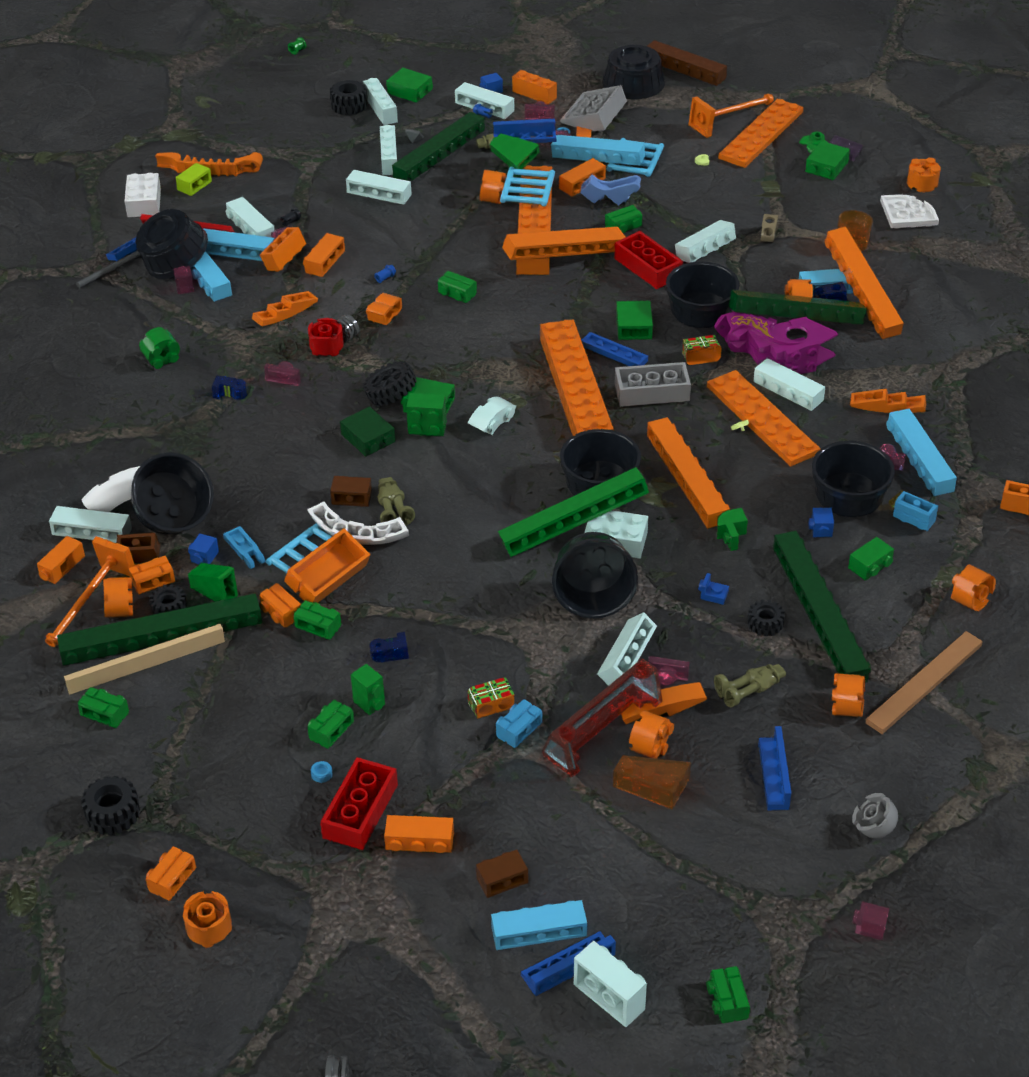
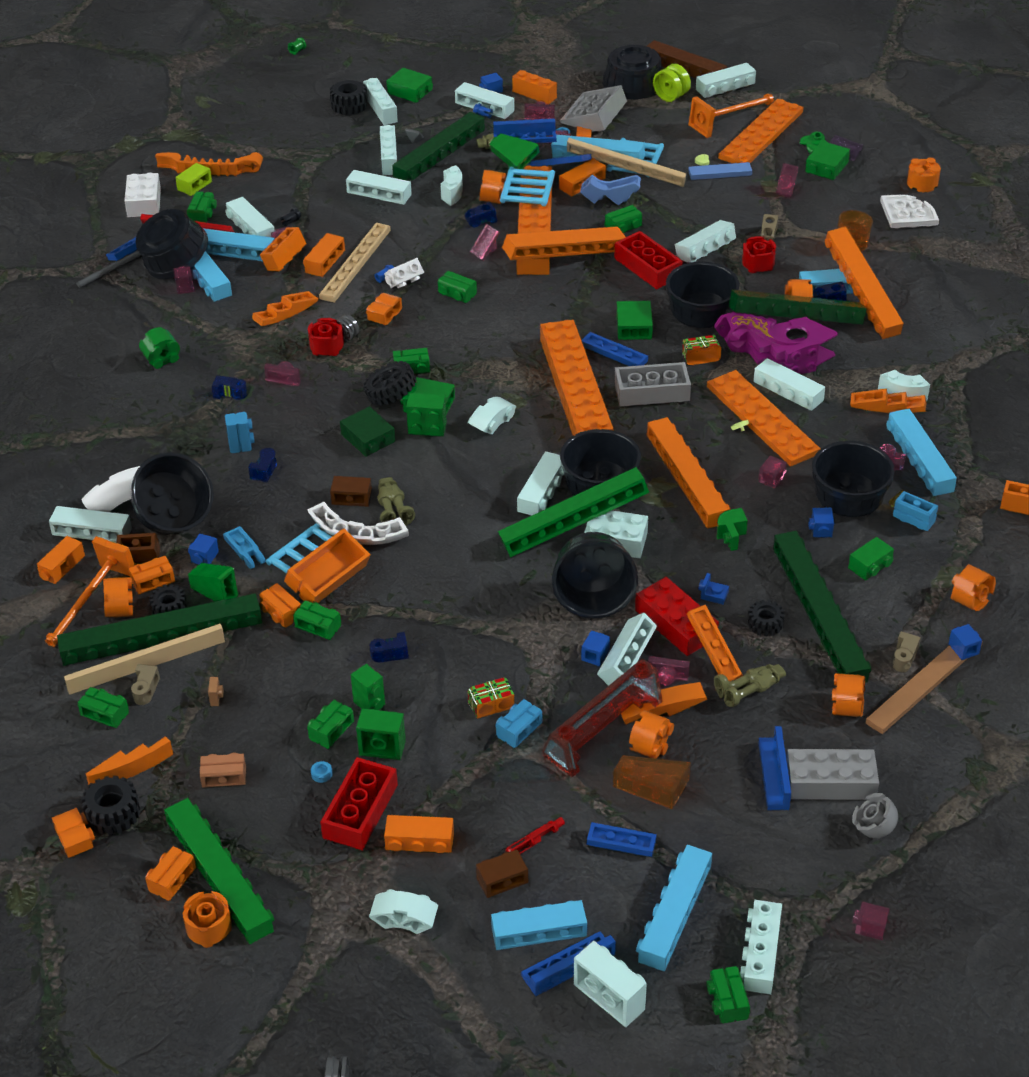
(73, 832): none -> orange brick
(133, 763): none -> orange slope
(146, 683): none -> dark tan leg
(201, 206): none -> green brick
(215, 691): none -> medium nougat plate
(219, 871): none -> green brick
(222, 770): none -> nougat brick
(238, 432): none -> dark azure brick
(264, 466): none -> clear blue leg
(354, 262): none -> tan tile
(381, 734): none -> green brick
(401, 274): none -> white brick
(403, 911): none -> light aqua brick
(416, 358): none -> green brick
(452, 185): none -> light aqua brick
(481, 214): none -> clear blue leg
(486, 242): none -> clear pink tile
(535, 837): none -> red piece
(540, 485): none -> light aqua brick
(560, 160): none -> blue tile
(595, 648): none -> blue brick
(621, 839): none -> blue plate
(627, 162): none -> tan tile
(668, 609): none -> red brick
(671, 82): none -> lime wheel
(674, 908): none -> medium azure brick
(714, 643): none -> orange tile
(720, 171): none -> medium blue tile
(725, 80): none -> light aqua brick
(758, 254): none -> red brick
(762, 947): none -> light aqua brick
(772, 471): none -> clear pink brick
(787, 180): none -> clear pink tile
(832, 773): none -> light grey brick
(897, 382): none -> light aqua brick
(906, 651): none -> dark tan leg
(965, 641): none -> blue brick

